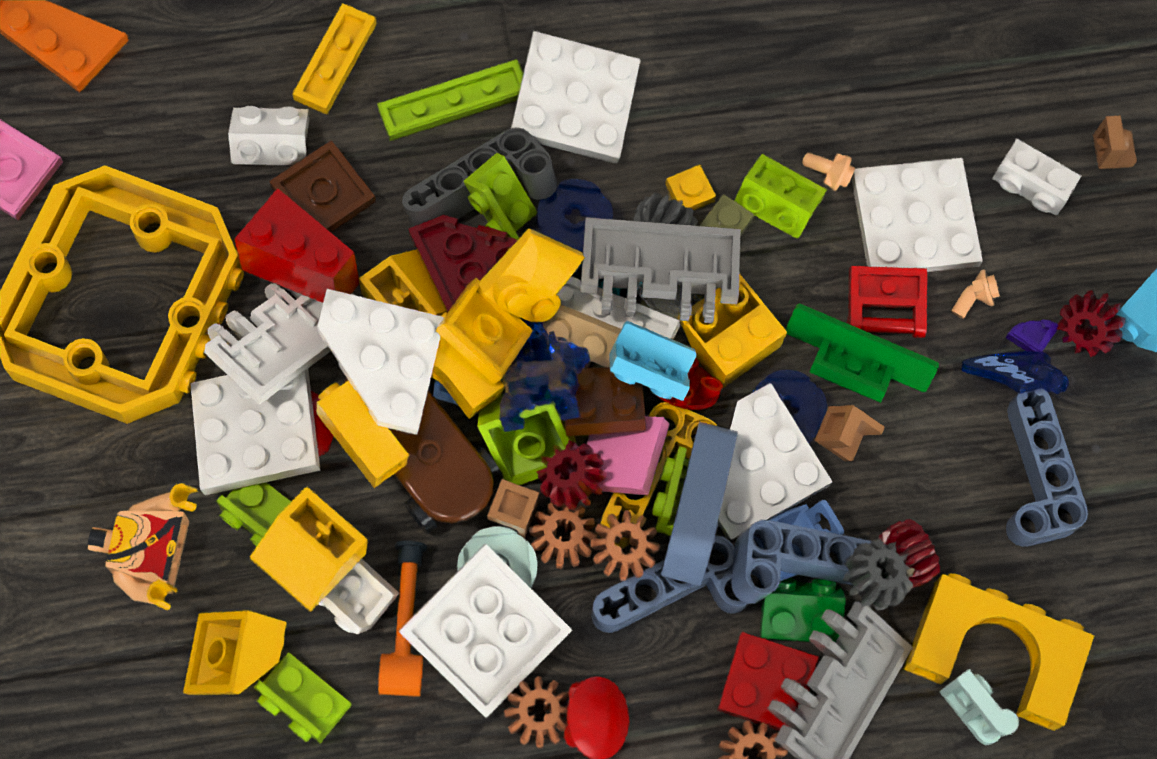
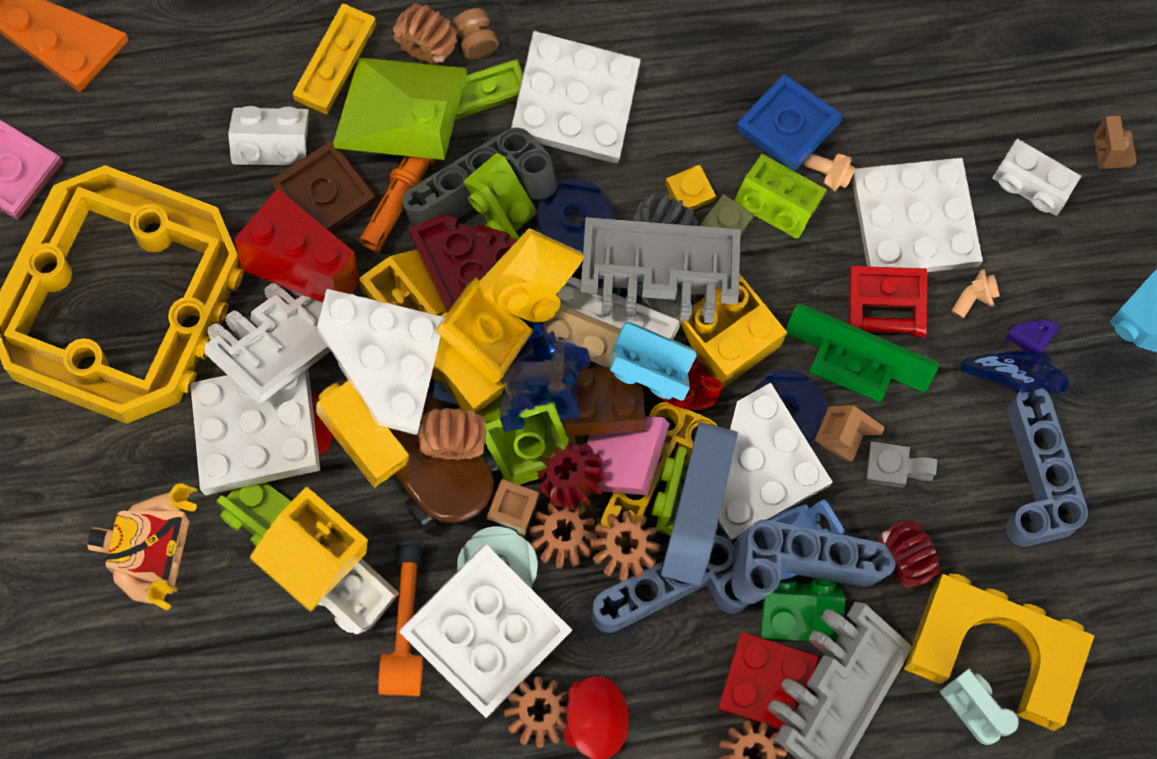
(232, 651): yellow slope -> none
(302, 698): lime bracket -> none
(390, 207): none -> orange pin
(400, 108): none -> lime slope
(425, 34): none -> nougat gear
(452, 434): none -> nougat gear
(474, 31): none -> medium nougat wheel
(789, 122): none -> blue plate
(878, 574): dark grey gear -> none
(892, 466): none -> light grey plate
(1099, 315): dark red gear -> none

